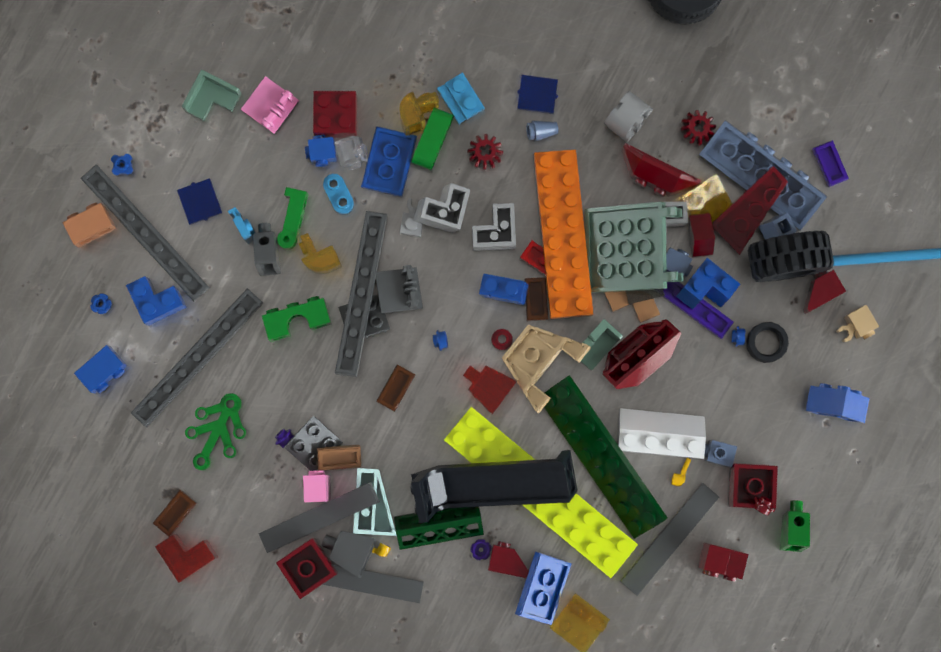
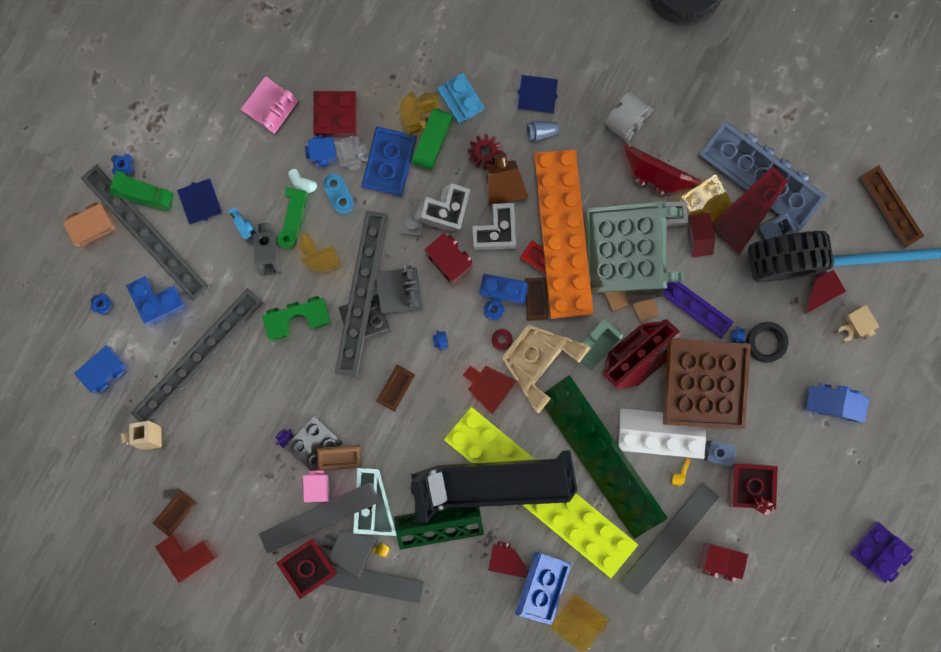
(140, 192): none -> green leg
(143, 435): none -> tan brick
(209, 90): sand green panel -> none
(218, 428): green plant -> none
(301, 183): none -> light aqua arm
(449, 259): none -> dark red brick
(480, 543): dark purple plate -> none
(493, 304): none -> blue plate
(504, 181): none -> reddish brown torso
(678, 261): sand blue brick -> none
(691, 122): dark red gear -> none
(706, 384): none -> reddish brown plate
(708, 281): blue brick -> none
(795, 537): green torso -> none
(830, 163): dark purple tile -> none
(882, 553): none -> dark purple plate
(891, 206): none -> reddish brown plate

